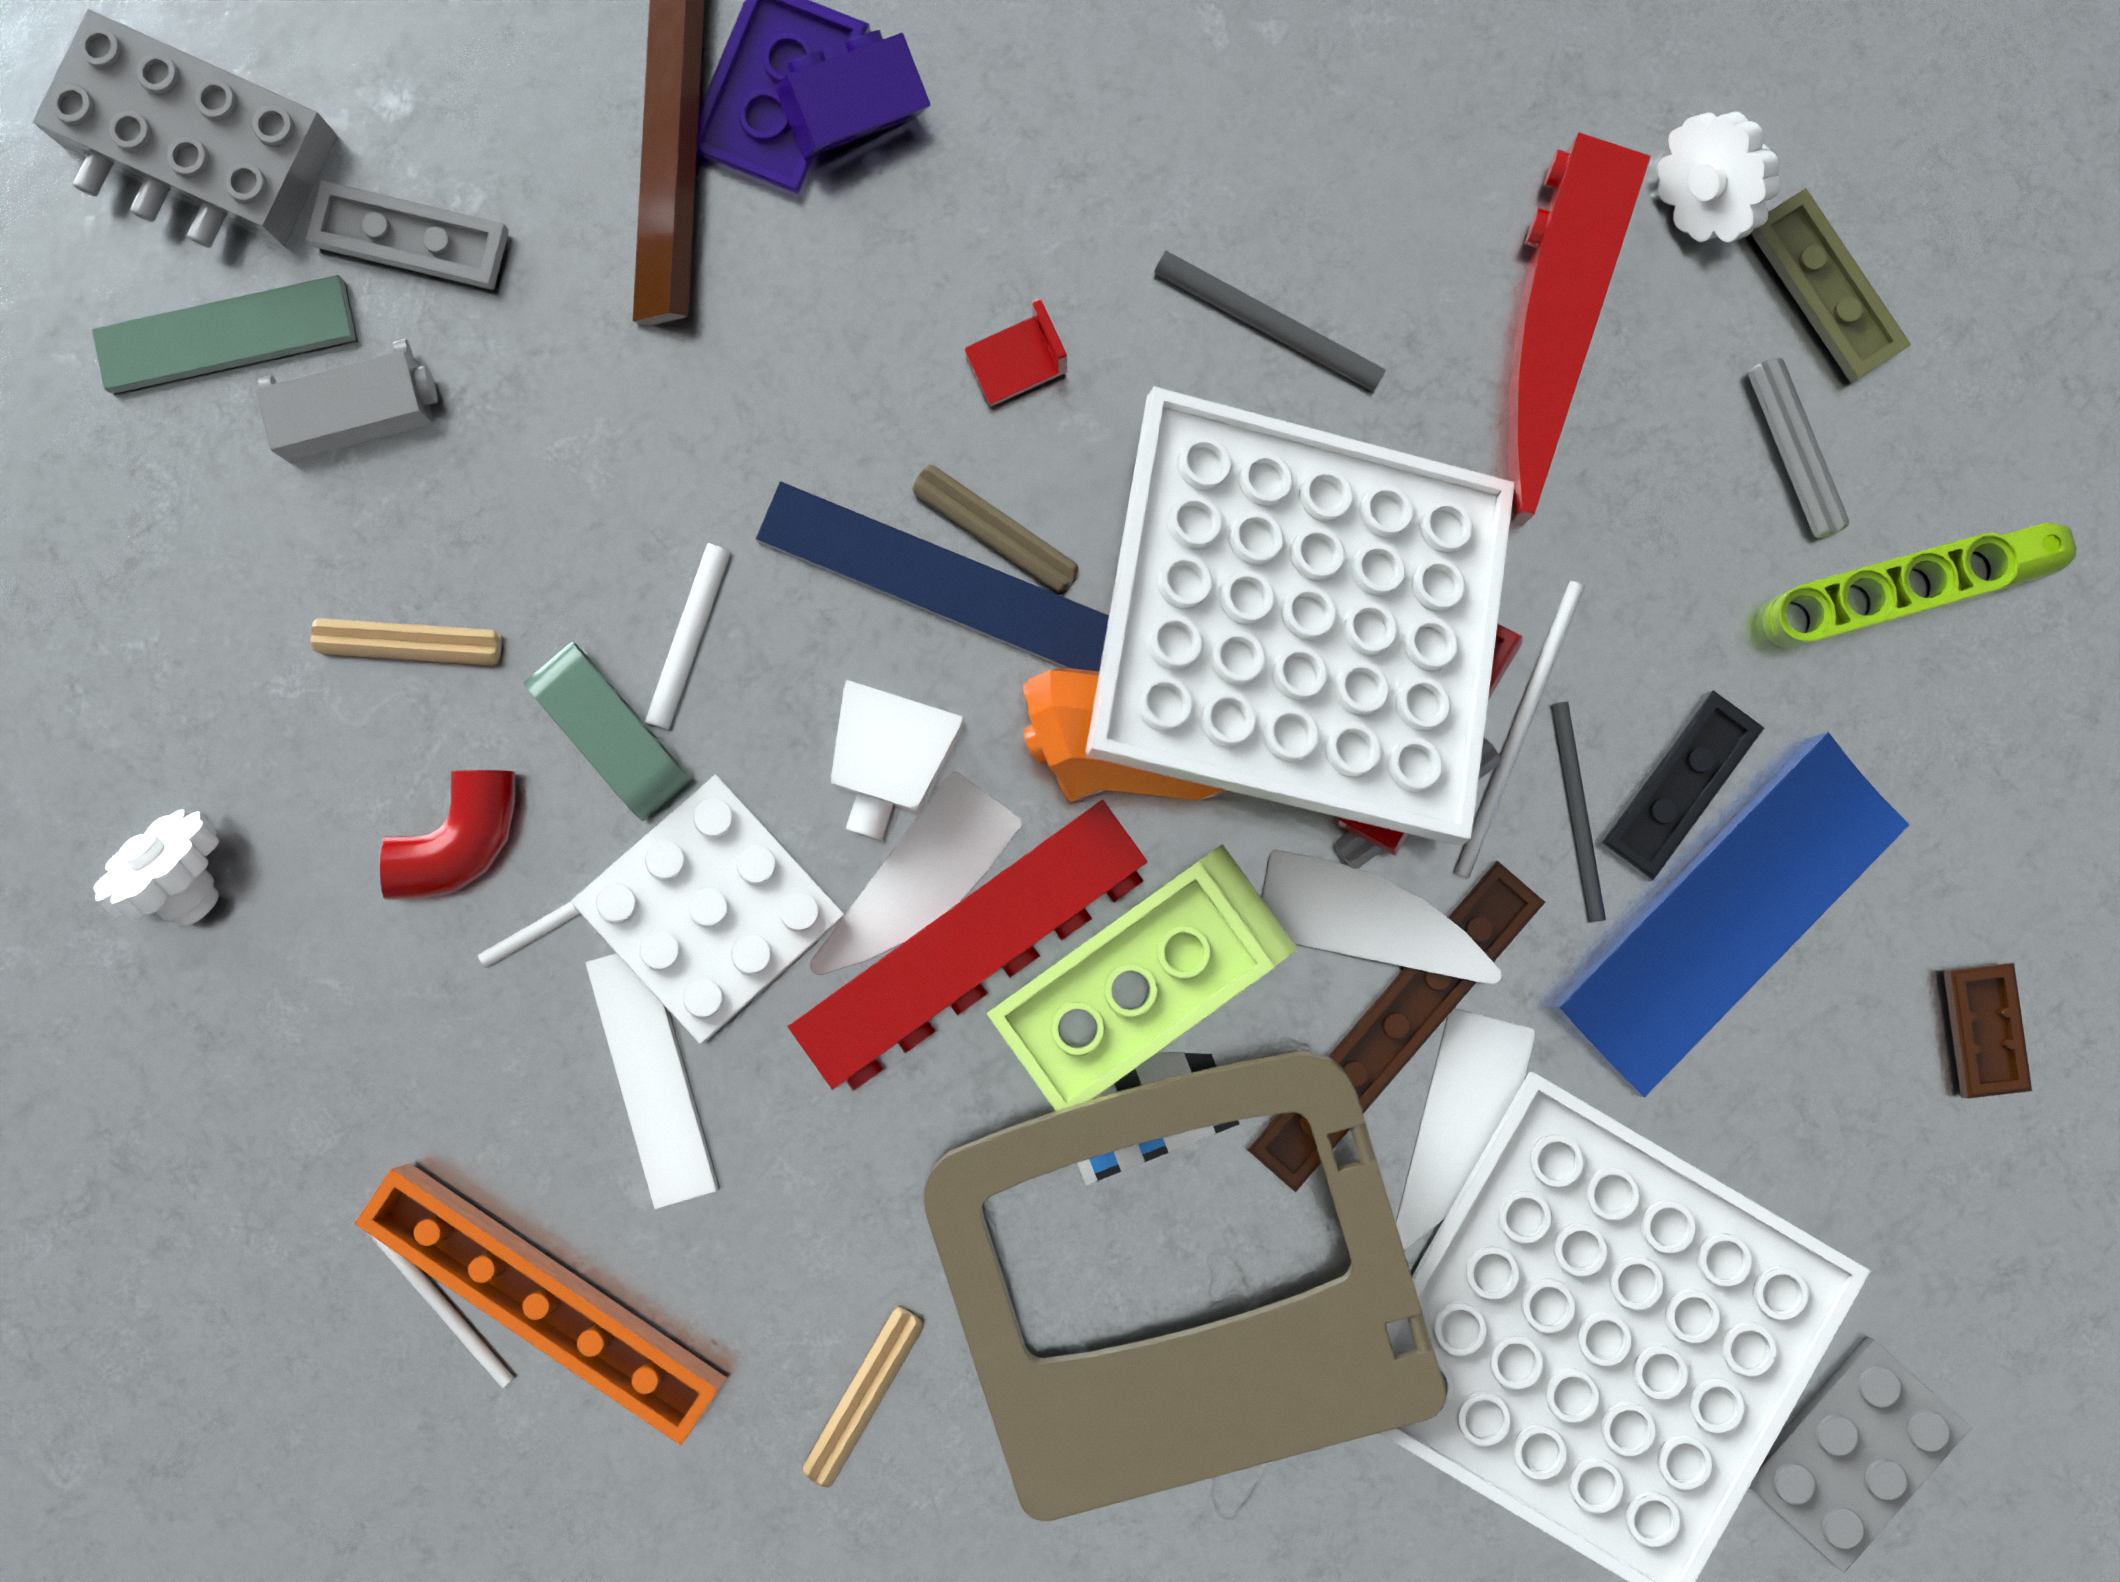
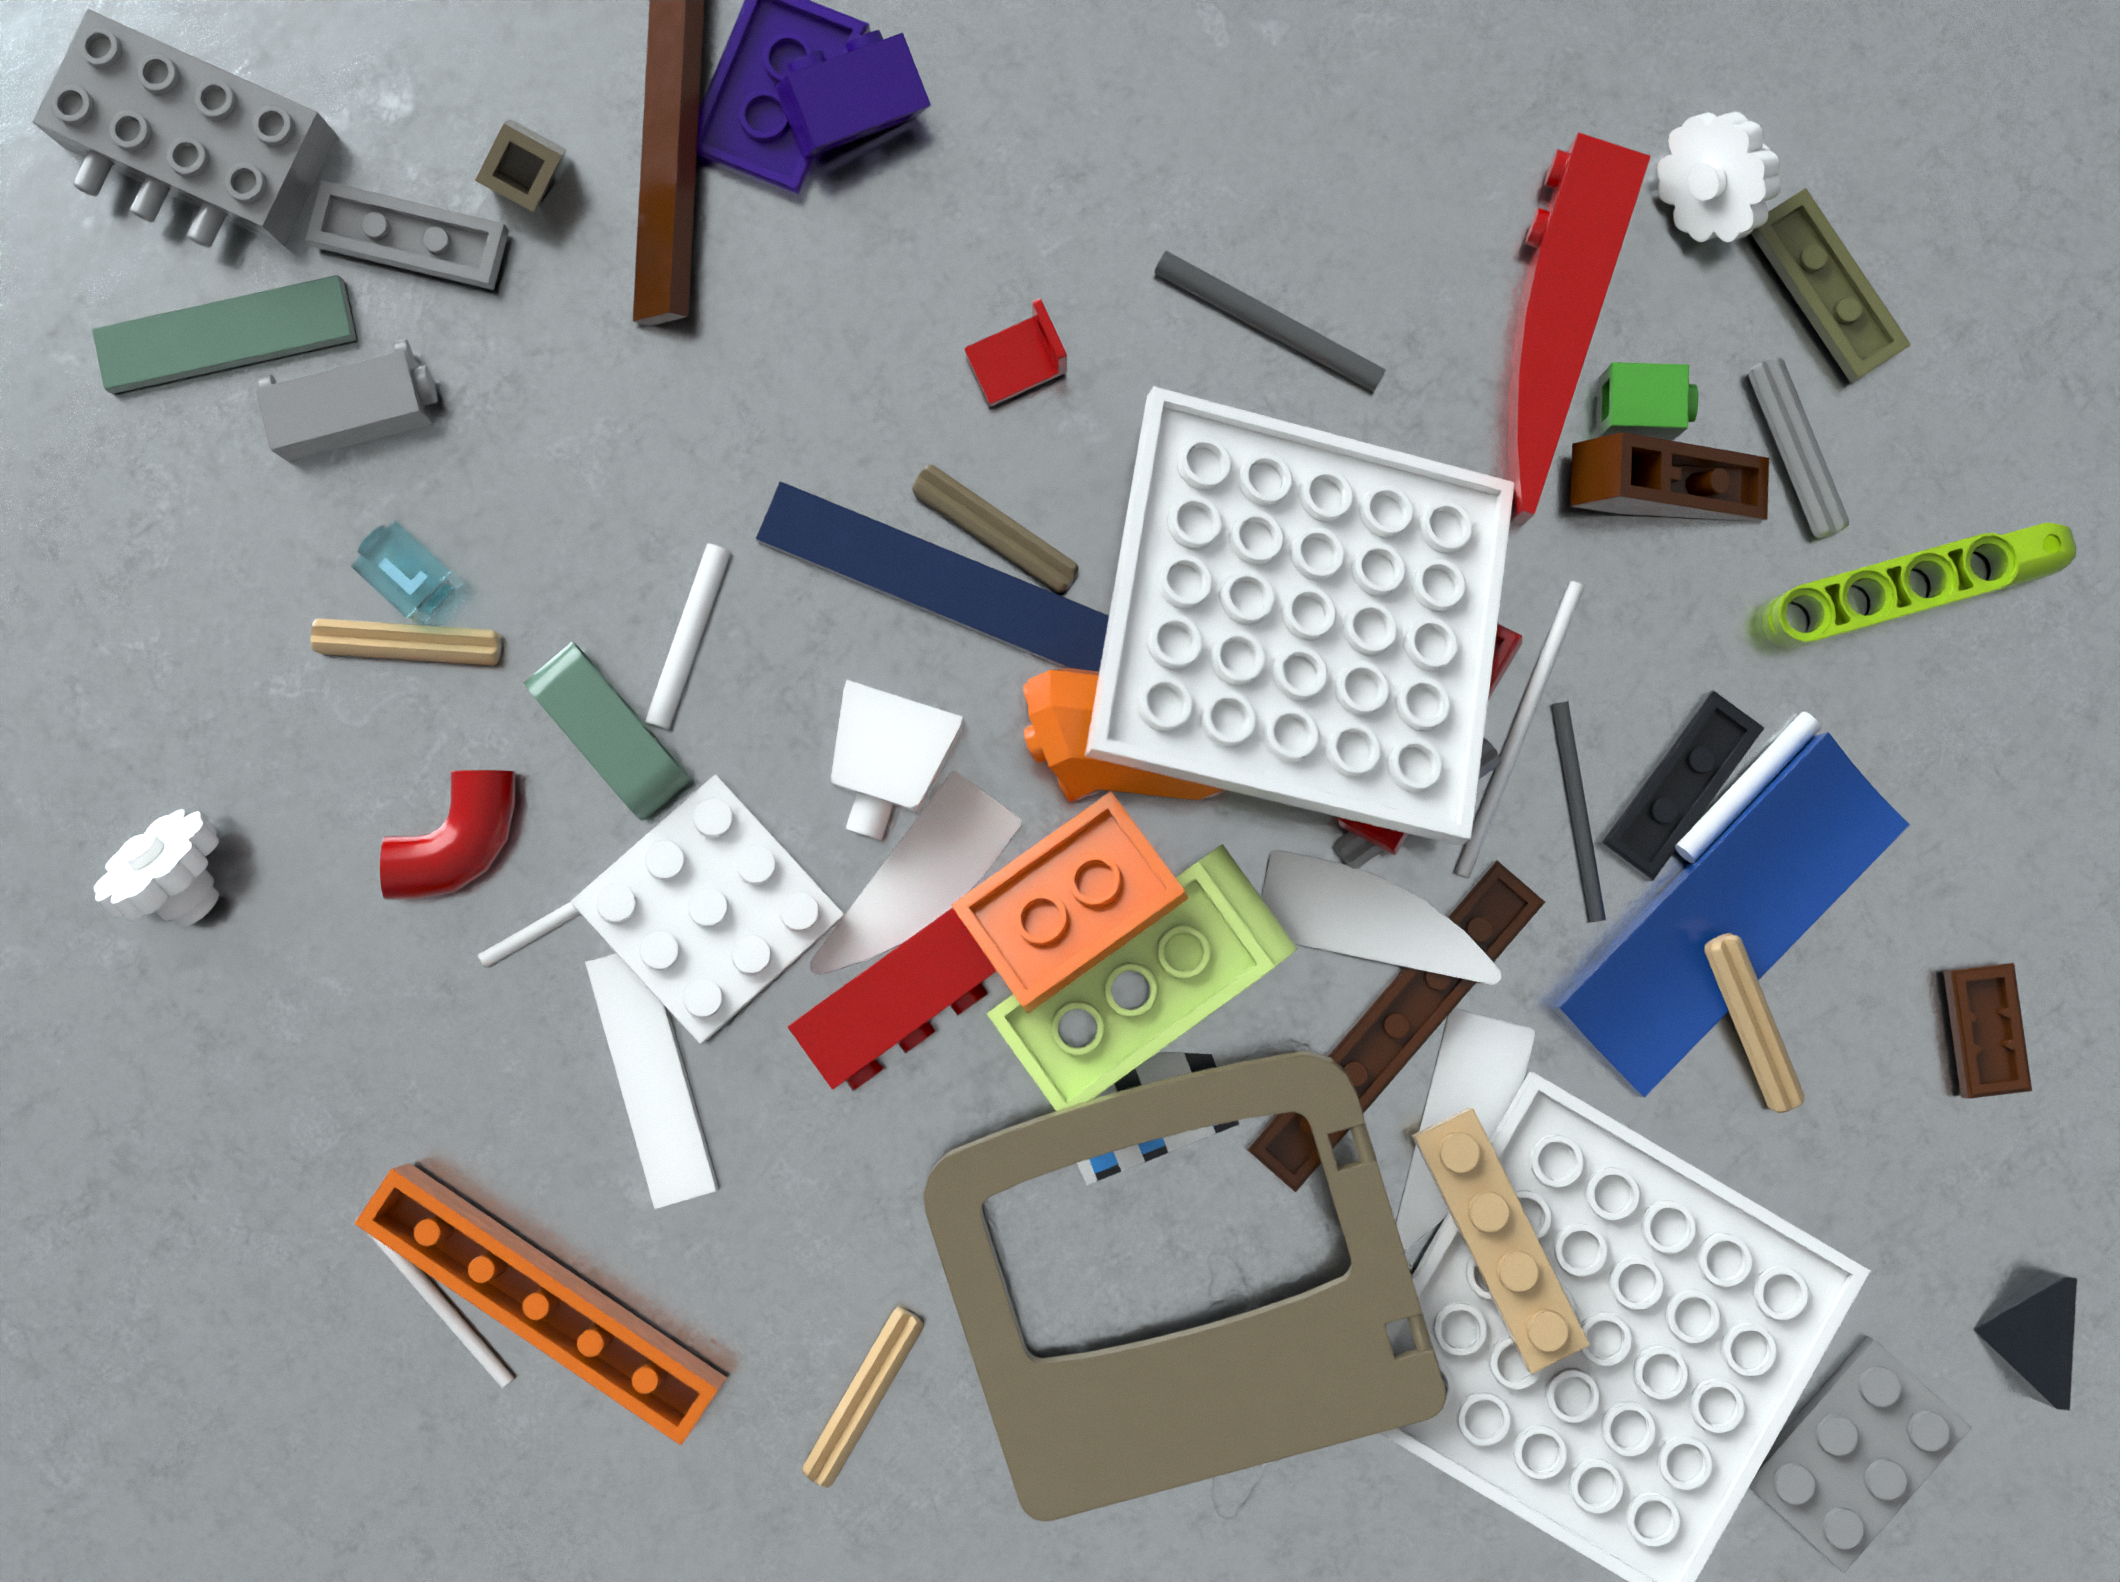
(405, 571): none -> clear light blue brick
(520, 165): none -> dark tan brick
(1069, 902): none -> orange plate
(1500, 1240): none -> tan plate
(1647, 400): none -> bright green brick
(1668, 479): none -> reddish brown slope
(1748, 787): none -> white bar
(1754, 1022): none -> tan axle
(2036, 1336): none -> black slope

